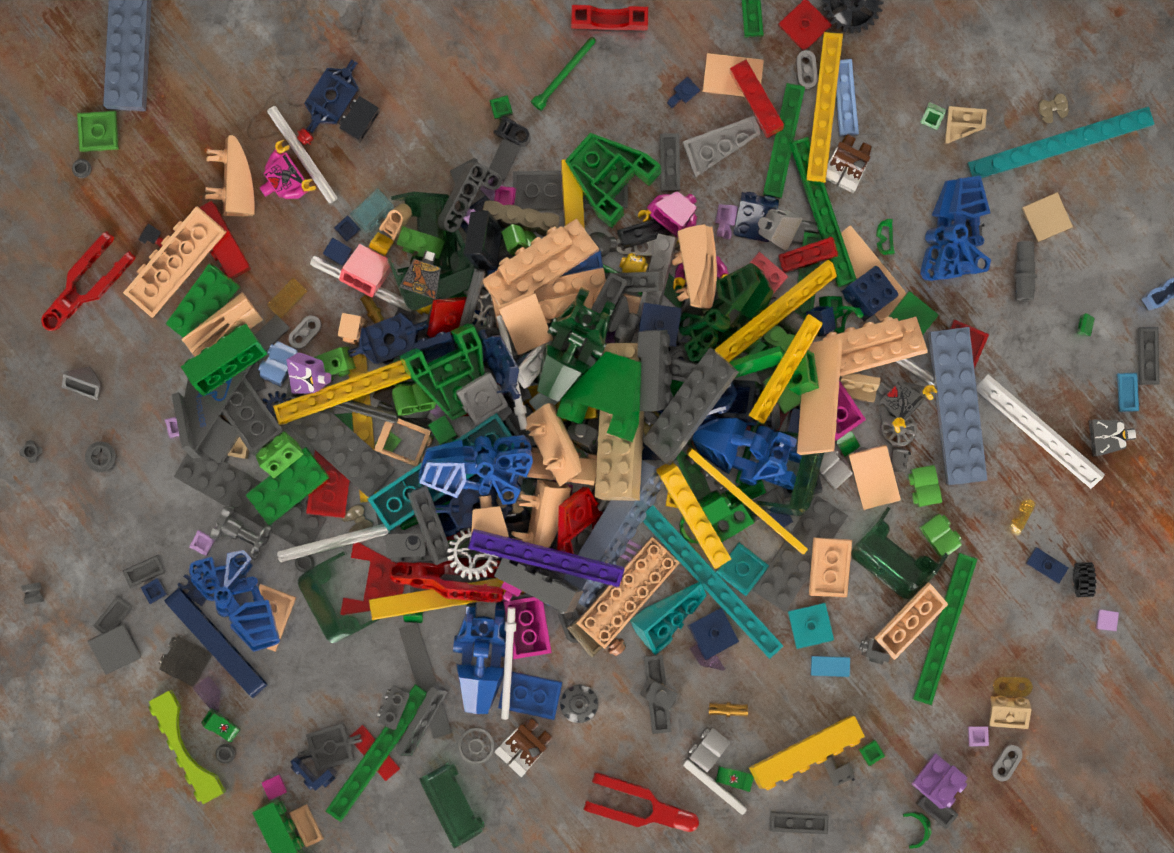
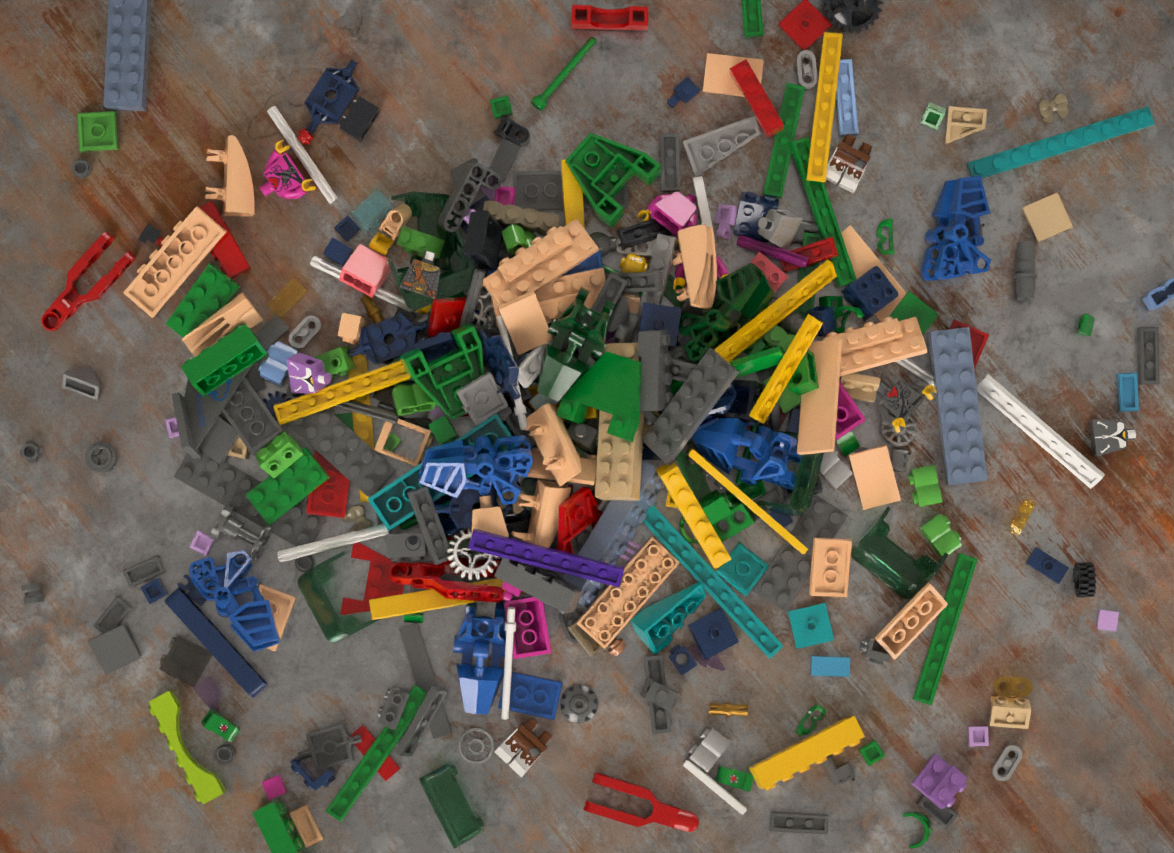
(688, 665): none -> dark blue brick
(702, 202): none -> white beam
(772, 251): none -> magenta axle
(801, 730): none -> green helmet

